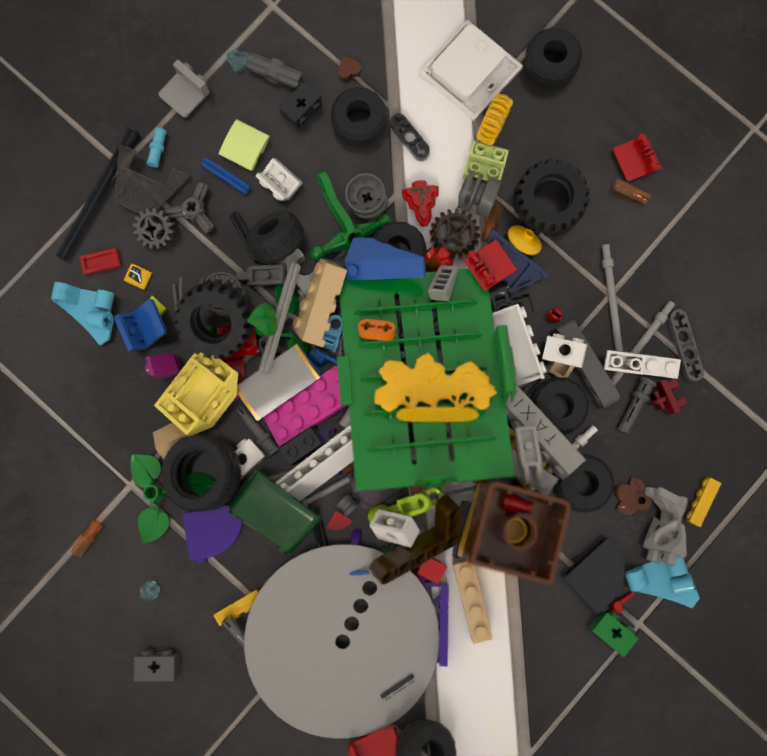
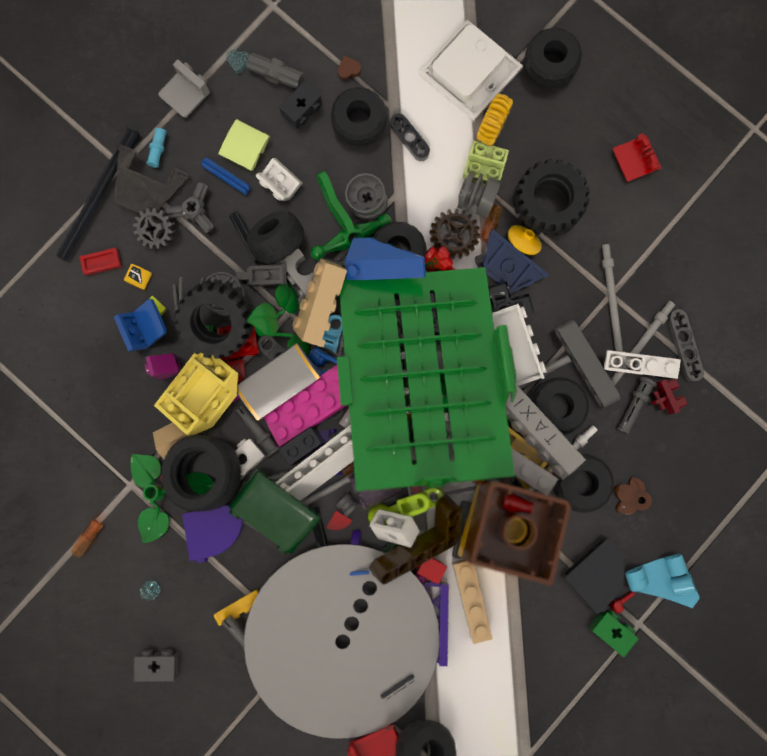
(88, 308): medium azure panel -> none
(281, 313): light grey axle -> none
(376, 329): orange beam -> none
(421, 200): red rock -> none
(430, 384): yellow plant -> none
(443, 294): light grey slope -> none
(489, 265): red hinge -> none
(529, 452): light grey hinge -> none
(553, 318): red hinge -> none
(561, 370): tan slope -> none
(574, 358): white brick -> none
(631, 191): clear orange axle -> none
(665, 538): light grey hips -> none
(703, 501): yellow piece -> none

